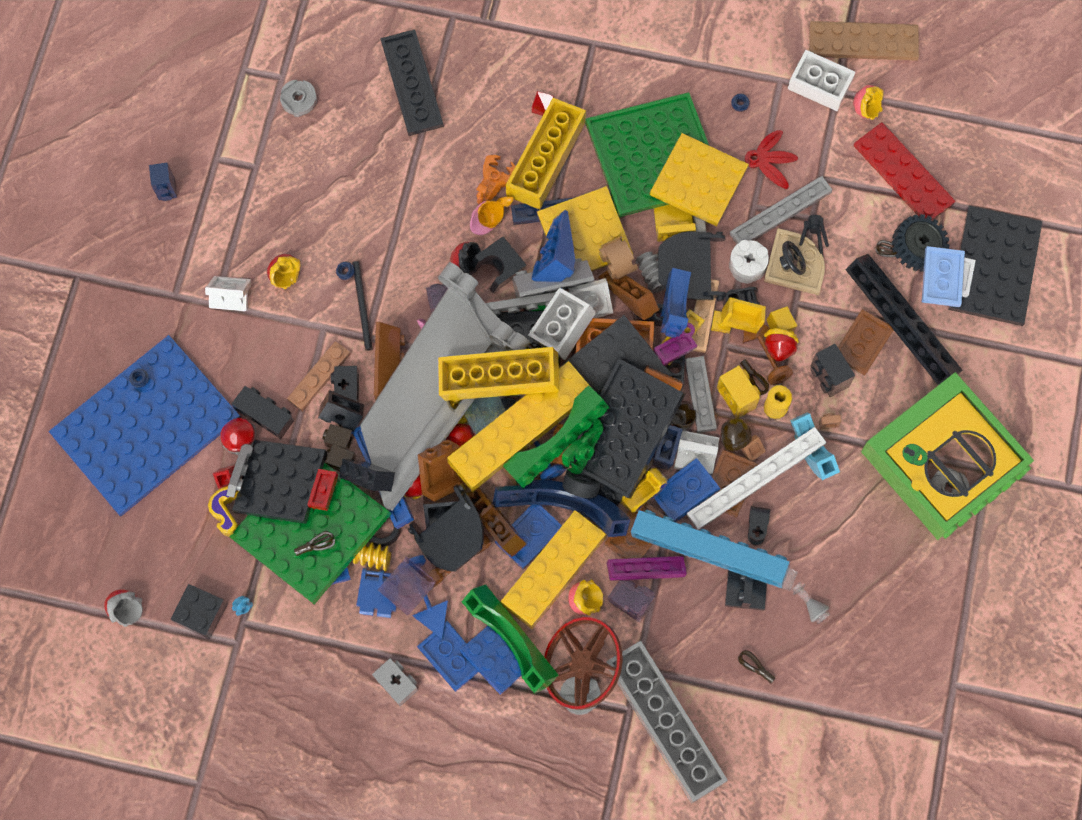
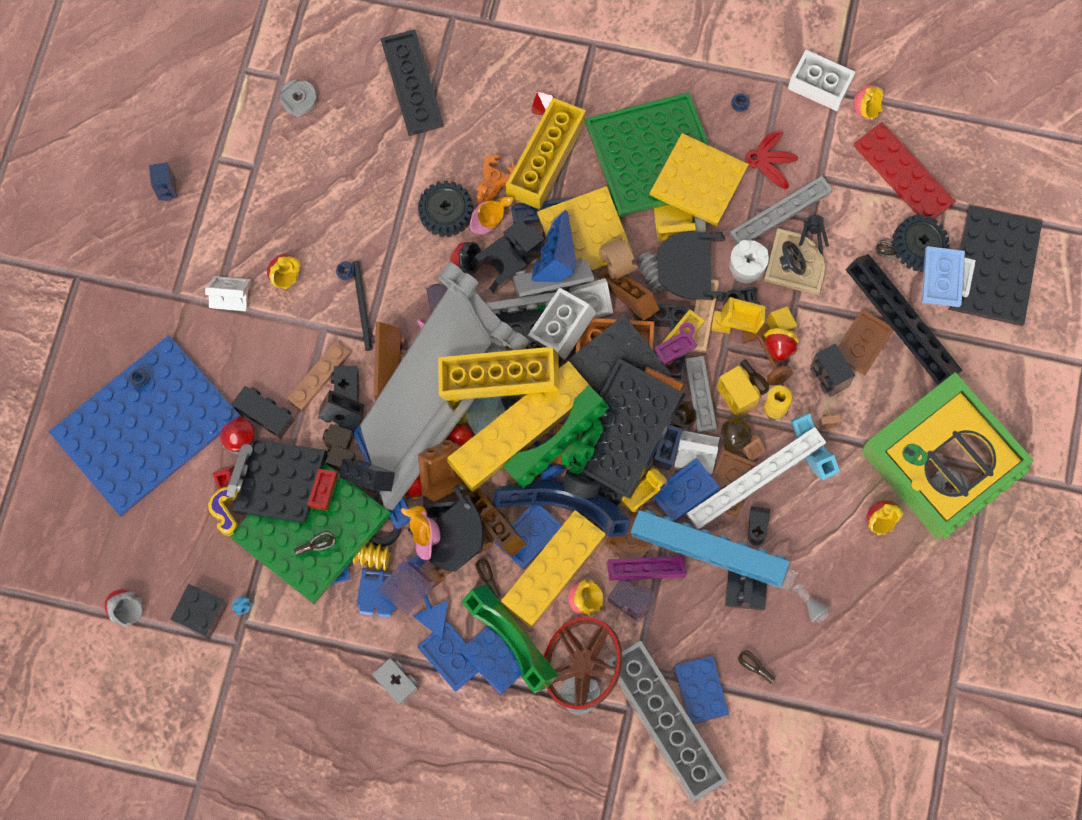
(424, 530): none -> light orange hair
(445, 221): none -> wheel
(491, 583): none -> dark brown piece
(525, 241): none -> black brick
(675, 303): blue arch -> none
(701, 690): none -> blue plate
(864, 40): medium nougat plate -> none
(883, 516): none -> yellow hair

